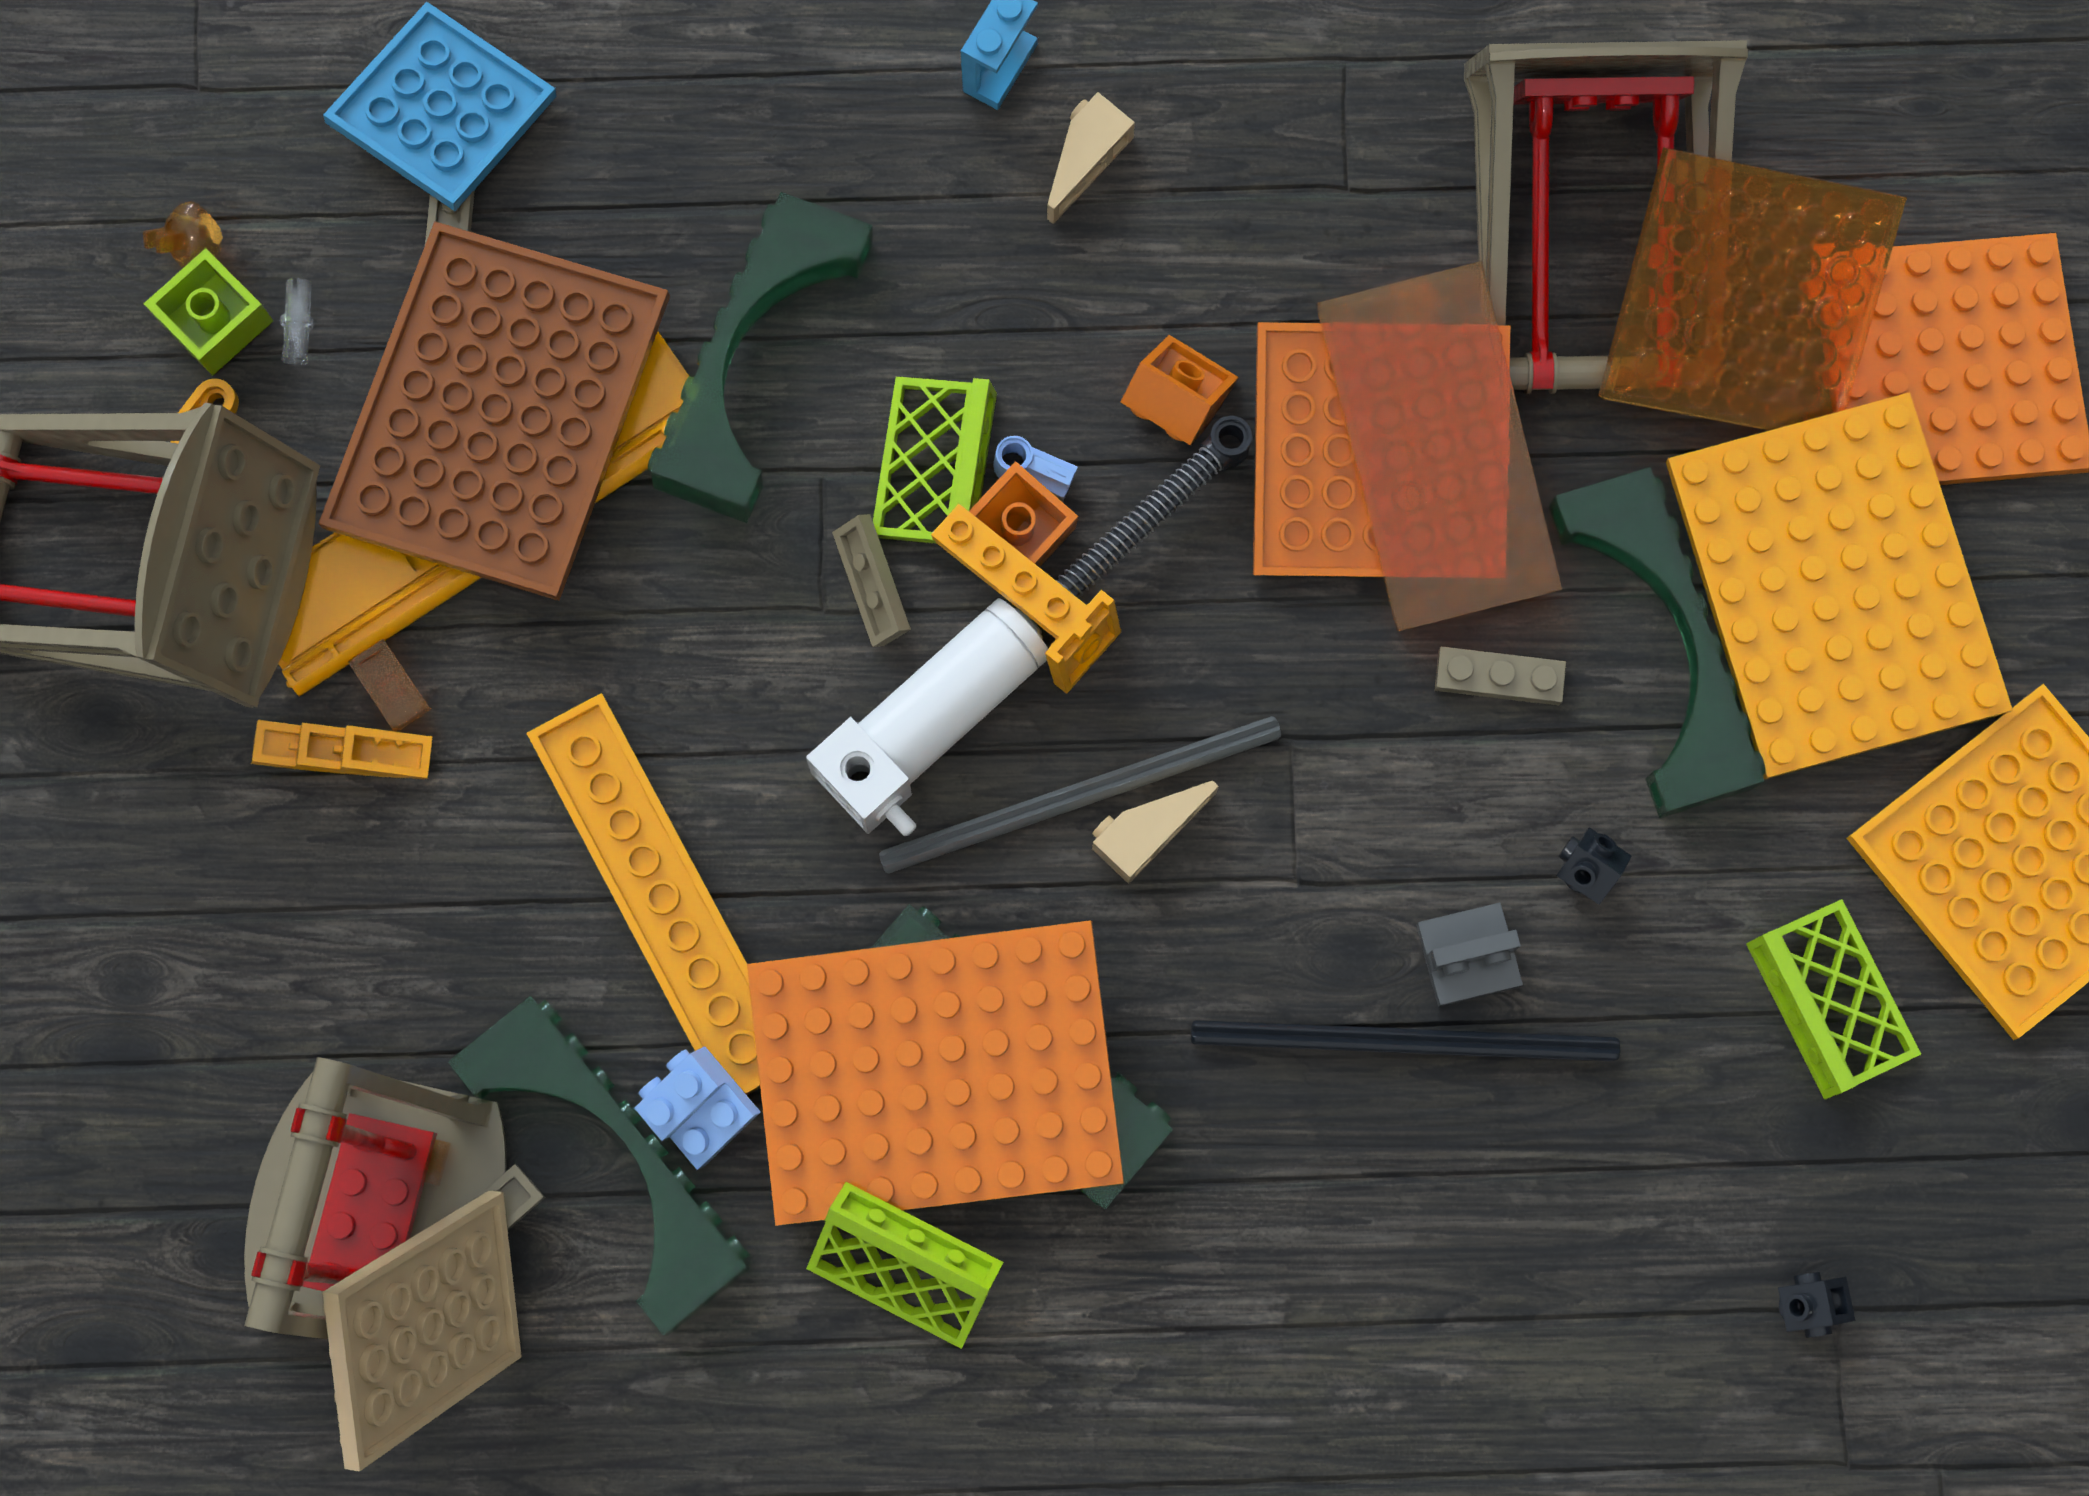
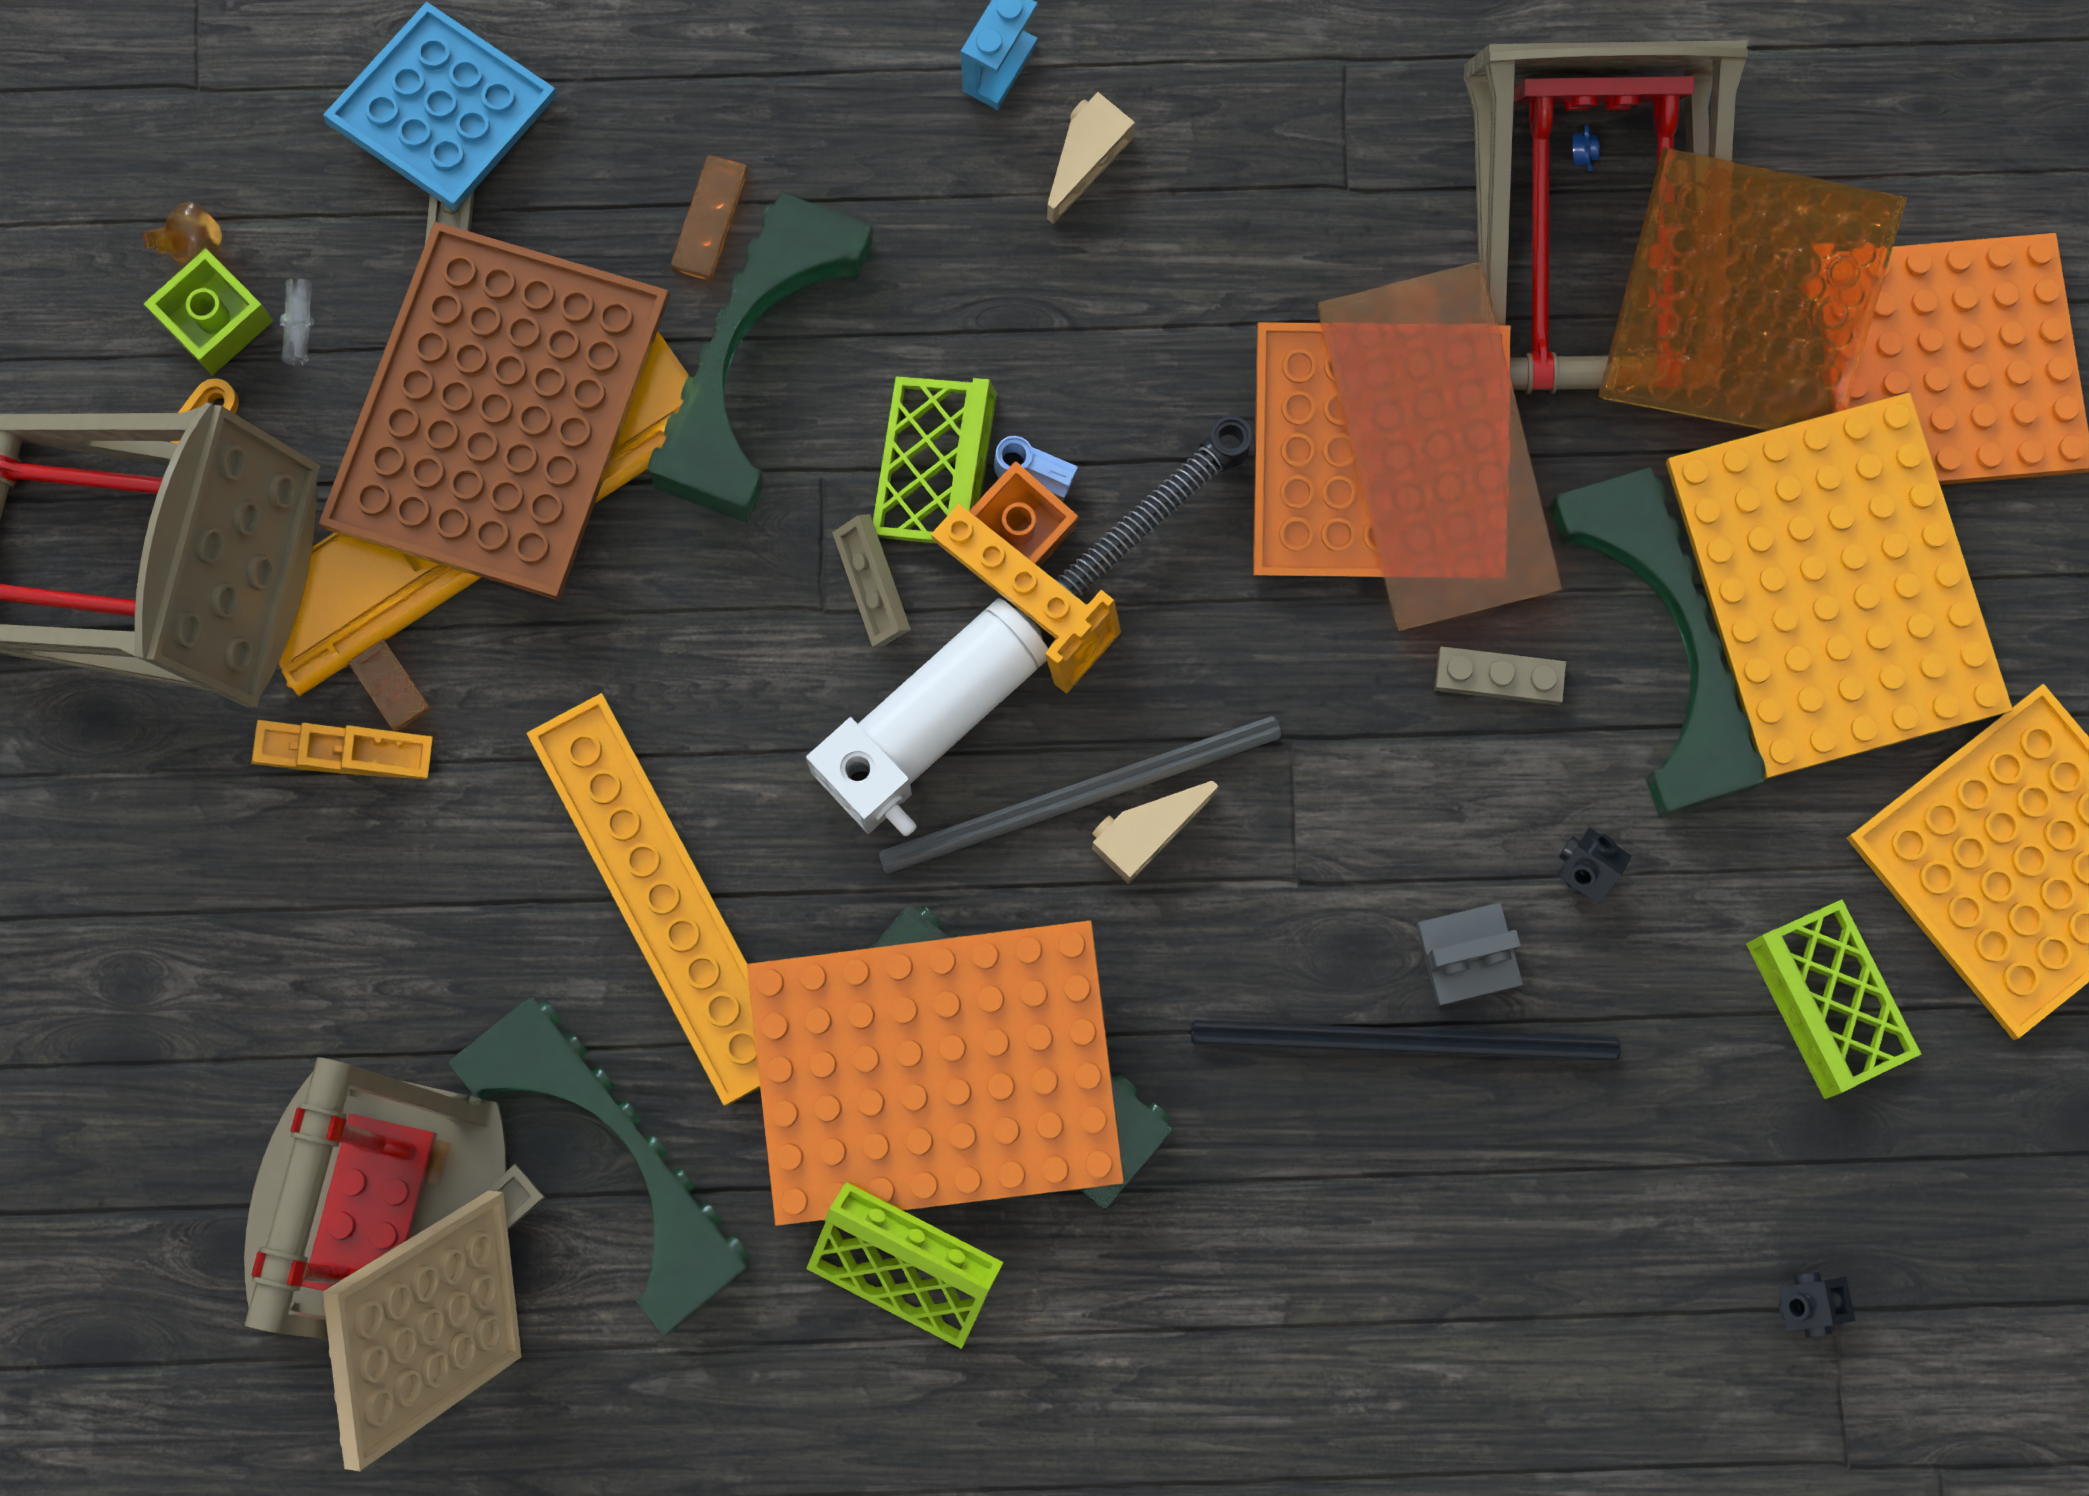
(696, 1106): light blue plate -> none
(709, 217): none -> clear orange tile
(1178, 389): orange slope -> none
(1586, 148): none -> blue plate

